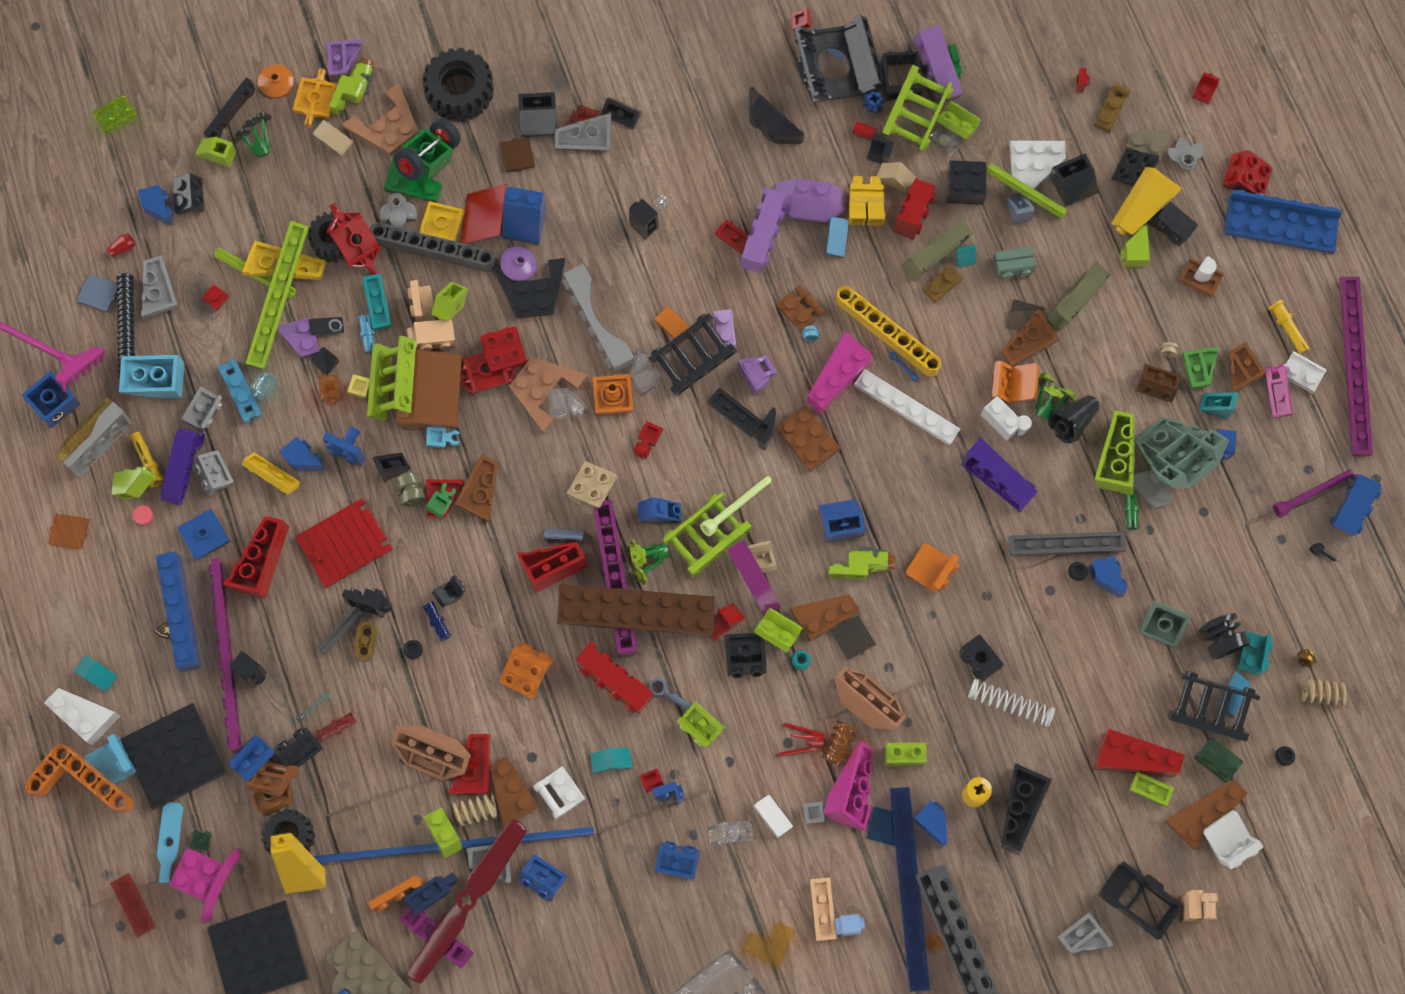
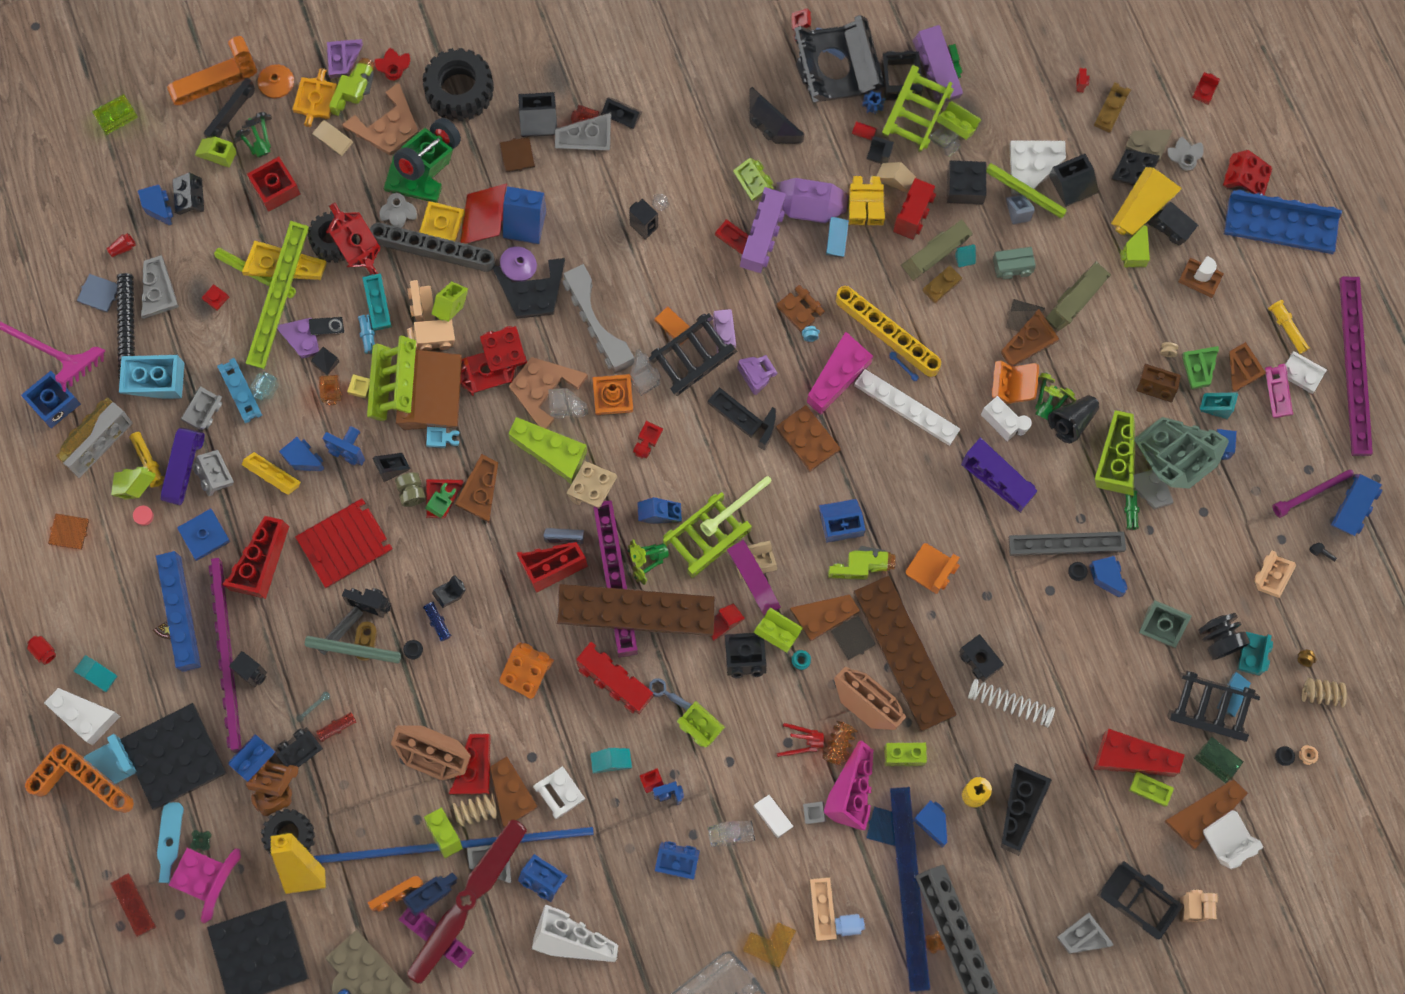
(41, 649): none -> red brick
(216, 76): none -> orange beam
(273, 184): none -> red brick
(352, 649): none -> sand green axle
(391, 63): none -> red plate
(550, 448): none -> lime wedge
(565, 938): none -> white wedge
(753, 178): none -> lime bracket
(905, 653): none -> reddish brown plate
(1274, 574): none -> light nougat bracket
(1313, 754): none -> light nougat plate

